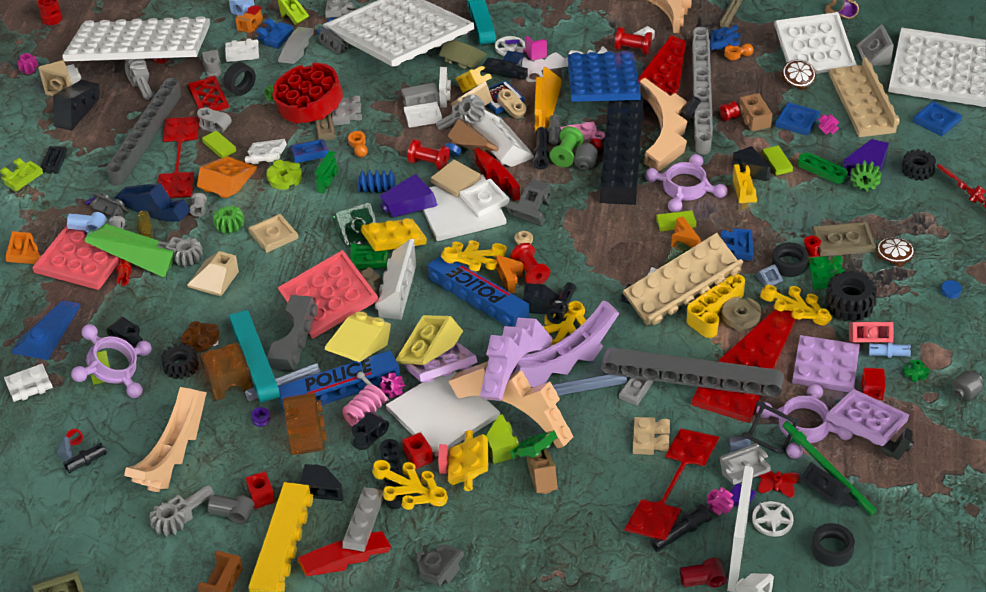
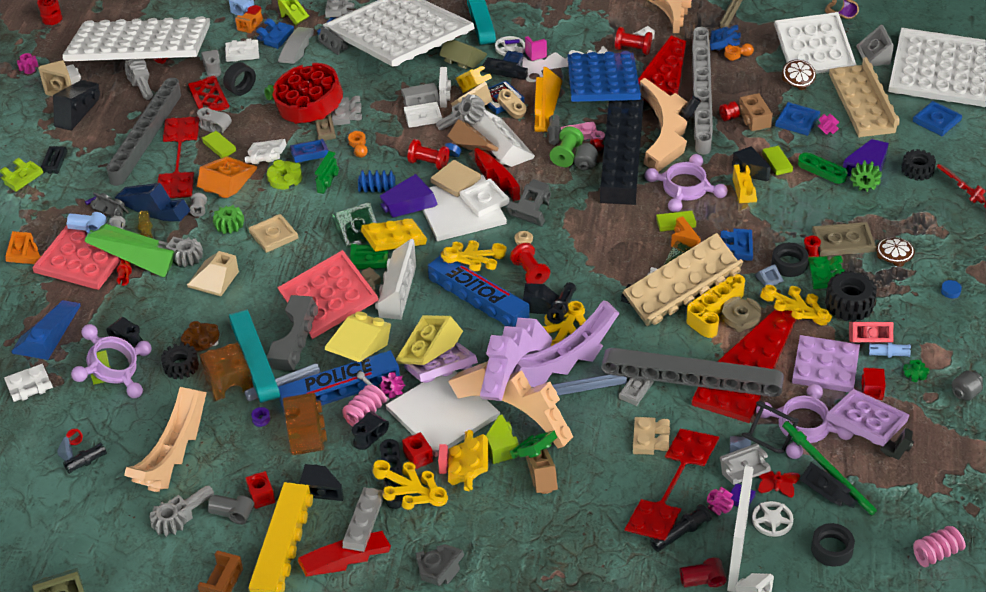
(509, 271): orange slope -> none
(541, 152): black pin -> none
(938, 545): none -> bright pink piece

